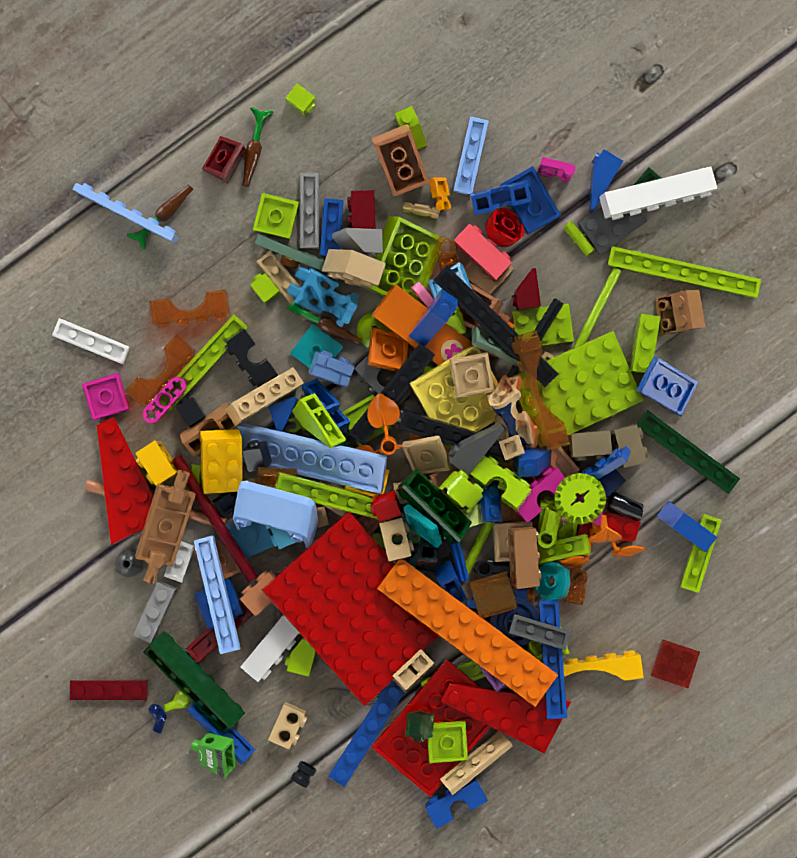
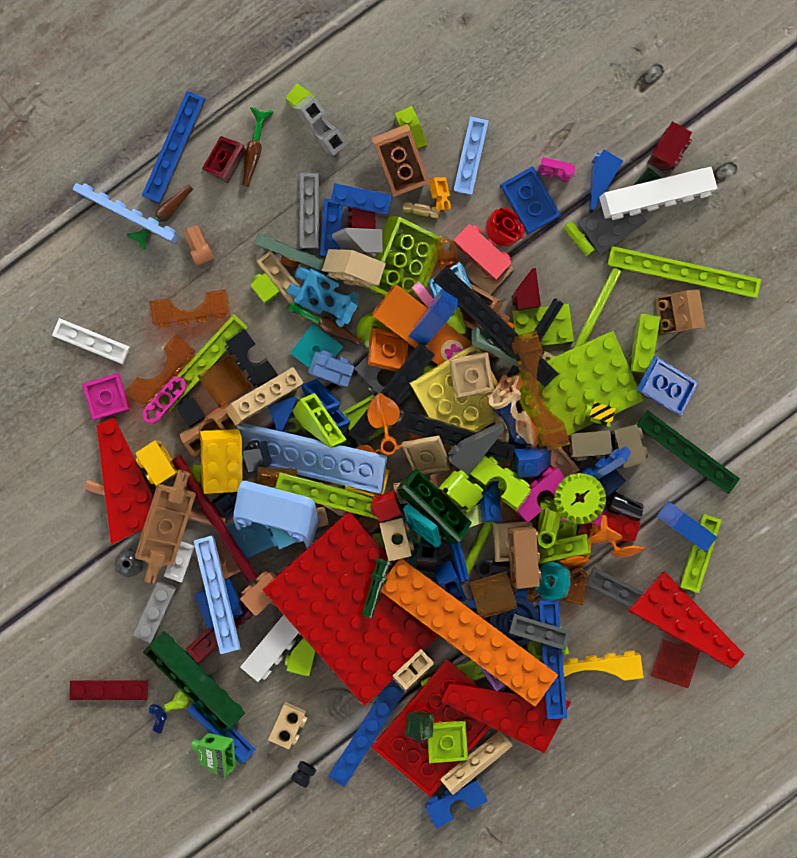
(173, 147): none -> blue plate
(200, 250): none -> nougat piece
(224, 381): none -> clear orange tile
(276, 216): lime plate -> none
(313, 116): none -> light grey arch
(361, 199): none -> blue plate
(378, 578): none -> dark green pin
(500, 196): blue arch -> none
(511, 447): tan plate -> none
(599, 413): none -> brick
(613, 587): none -> dark grey plate
(670, 146): none -> dark red brick
(680, 617): none -> red wing

